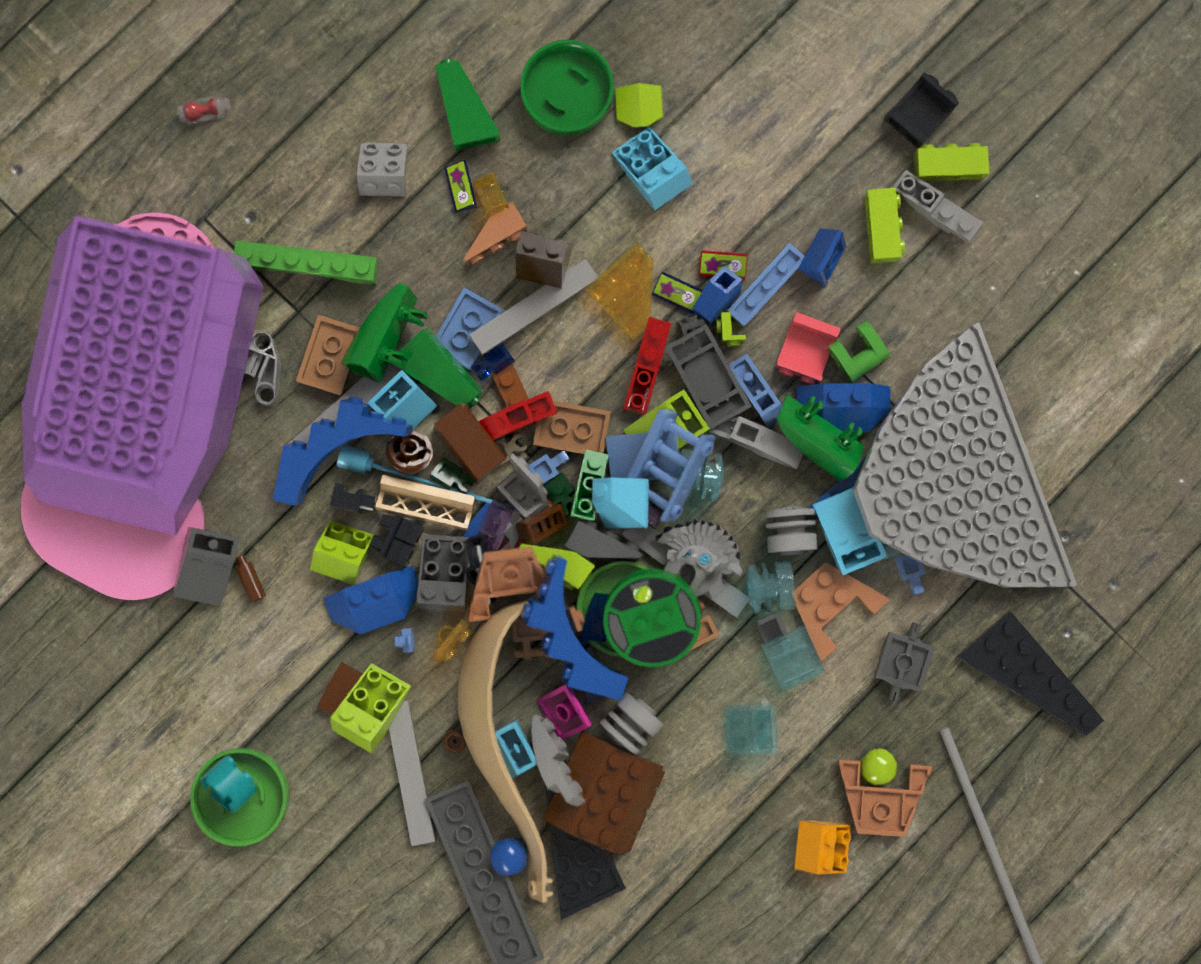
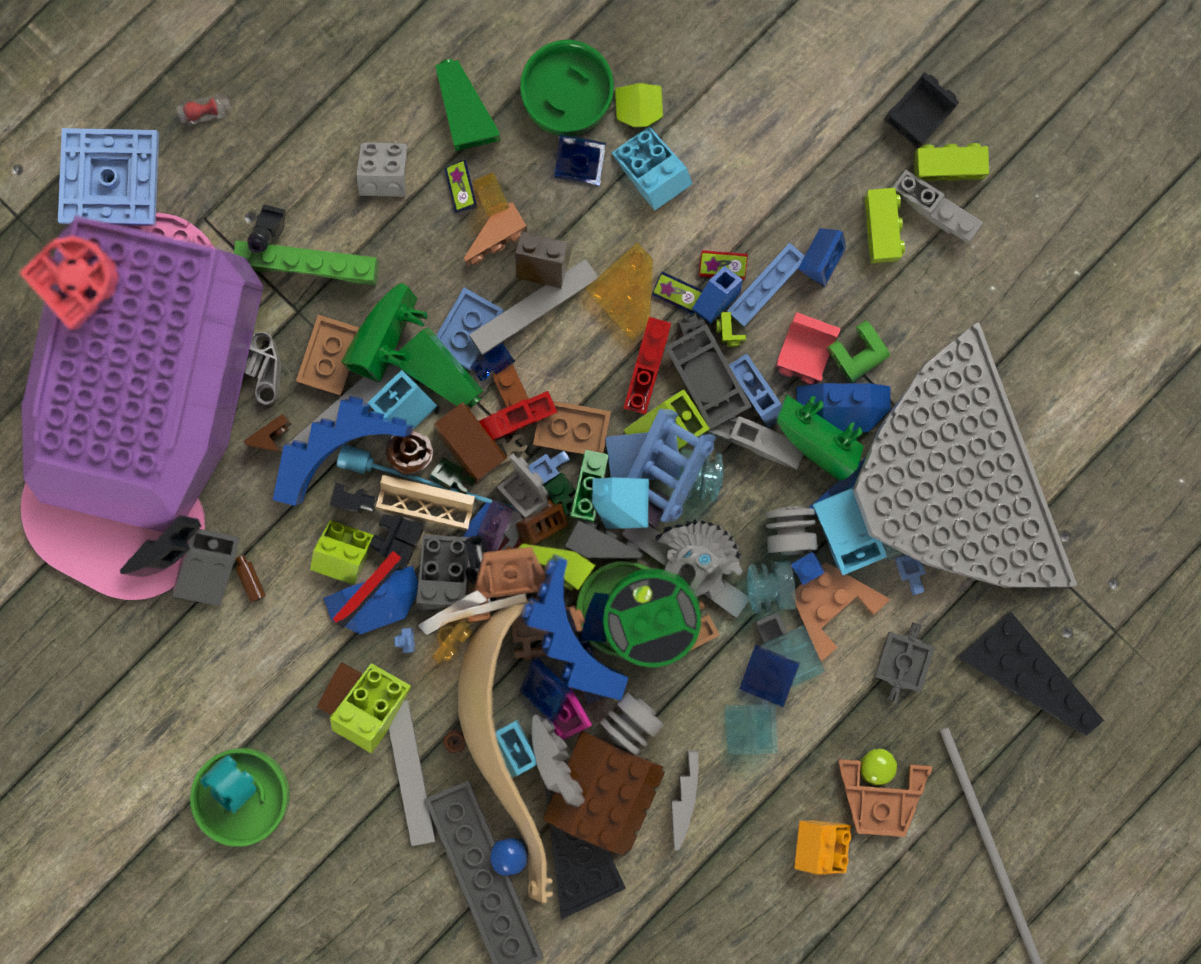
(46, 271): none -> coral connector
(109, 176): none -> light blue piece
(165, 551): none -> black slope
(264, 437): none -> reddish brown slope
(267, 228): none -> black piece
(368, 589): none -> red sticker
(469, 601): none -> white sticker
(481, 609): none -> white sticker
(545, 690): none -> clear blue tile
(580, 159): none -> clear blue slope
(683, 807): none -> light grey slope
(769, 675): none -> clear blue tile
(807, 567): none -> blue brick

